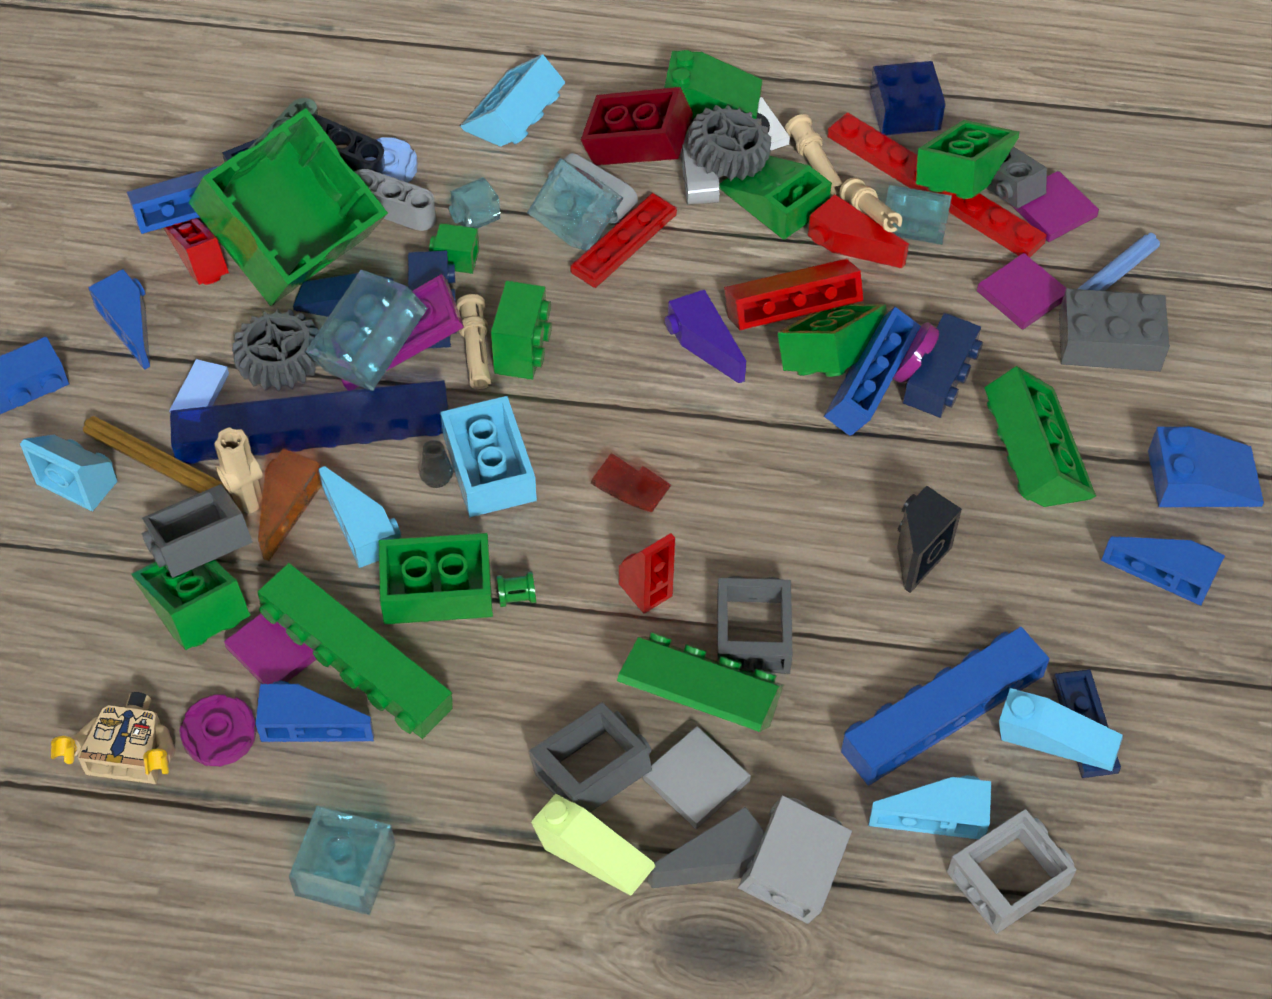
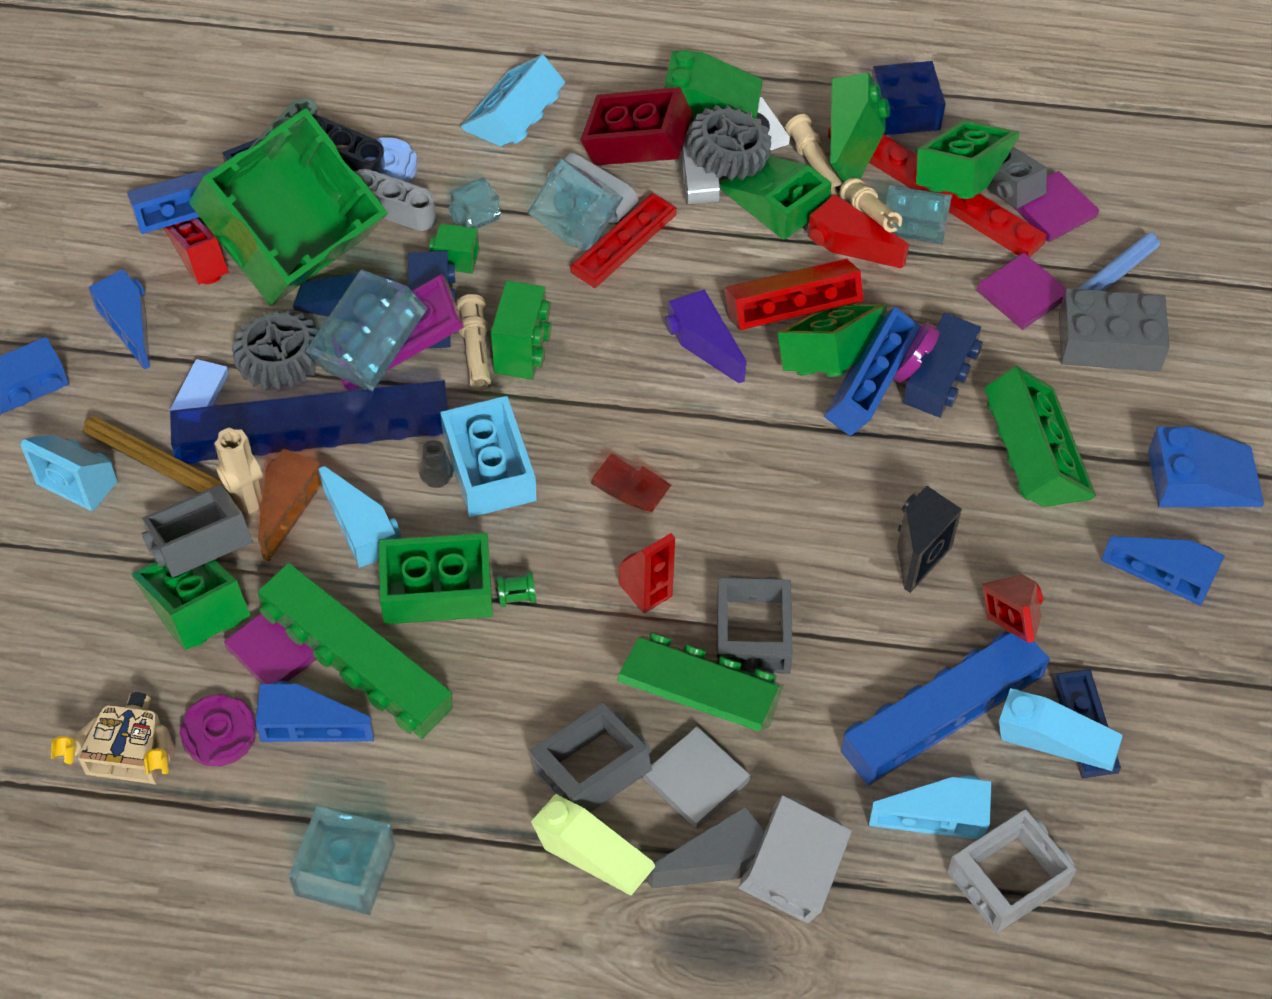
(856, 123): none -> green slope
(1014, 605): none -> red slope

